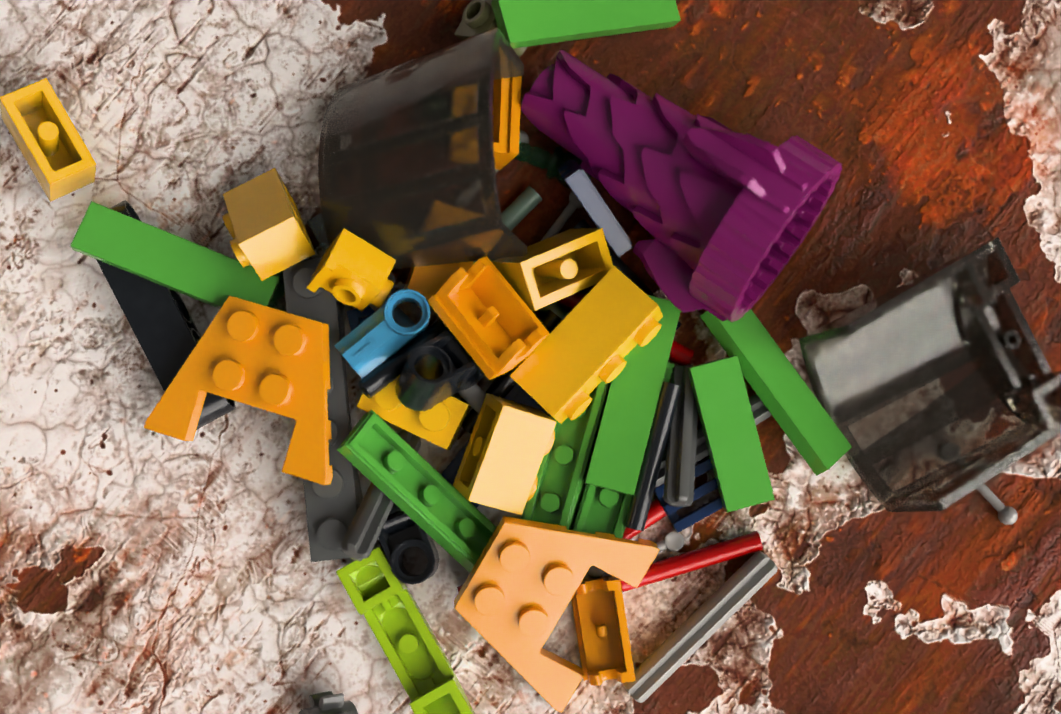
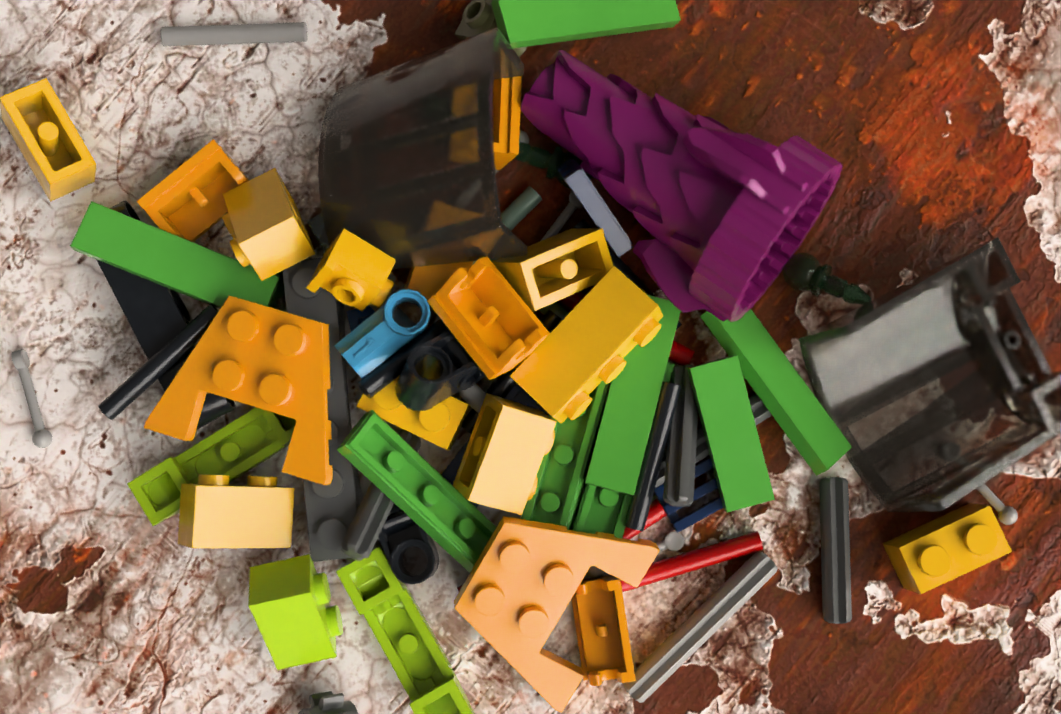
(41, 438): none -> light grey hinge
(158, 364): none -> black bar
(192, 195): none -> light orange hinge
(226, 452): none -> lime slope
(234, 34): none -> light grey bar
(235, 515): none -> yellow brick
(294, 611): none -> lime brick
(805, 273): none -> bar
(835, 550): none -> dark grey axle
(947, 547): none -> yellow brick

